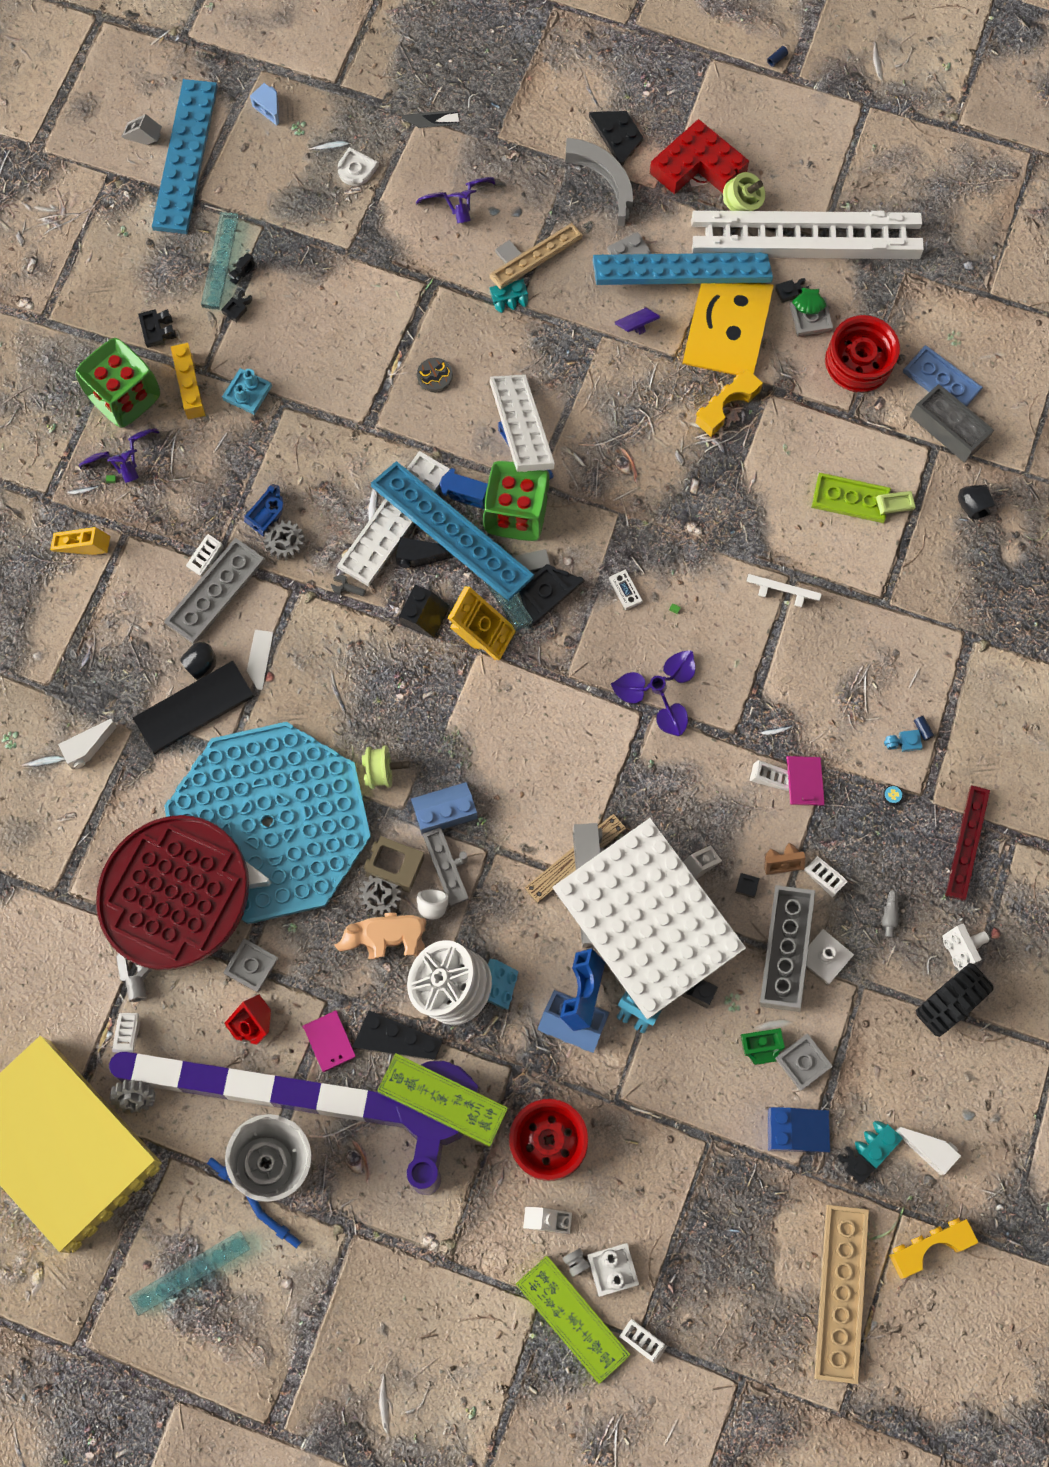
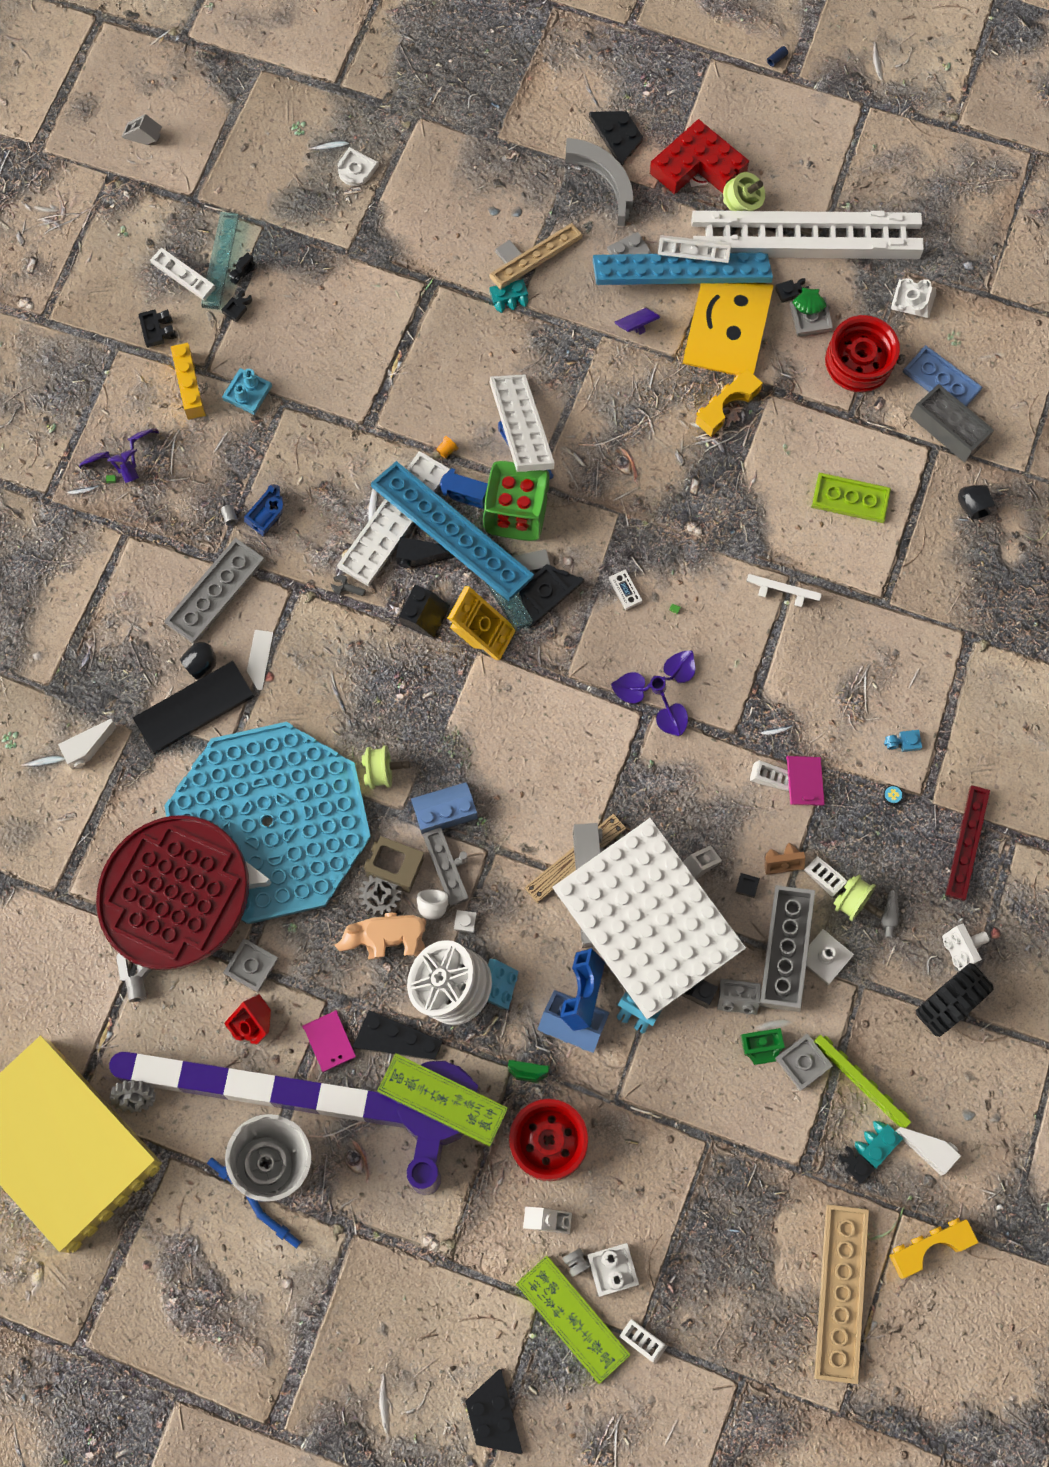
(81, 541): yellow slope -> none
(118, 382): bright green piece -> none
(126, 1031): white slope -> none
(182, 274): none -> white hinge
(184, 156): dark azure plate -> none
(189, 1273): clear light blue plate -> none
(205, 545): white slope -> none
(229, 515): none -> light grey hinge
(266, 102): light blue slope -> none
(287, 532): light grey gear -> none
(433, 119): sticker -> none
(434, 374): dark grey tile -> none
(447, 447): none -> light orange piece
(462, 210): dark purple plant -> none
(465, 921): none -> white plate
(493, 1417): none -> black wing
(527, 1071): none -> green slope
(694, 248): none -> white hinge
(739, 996): none -> light grey bracket
(798, 1130): blue slope -> none
(857, 898): none -> yellowish green wheel
(868, 1087): none -> lime plate
(895, 502): yellowish green tile -> none
(914, 297): none -> white slope
(924, 728): dark blue piece -> none

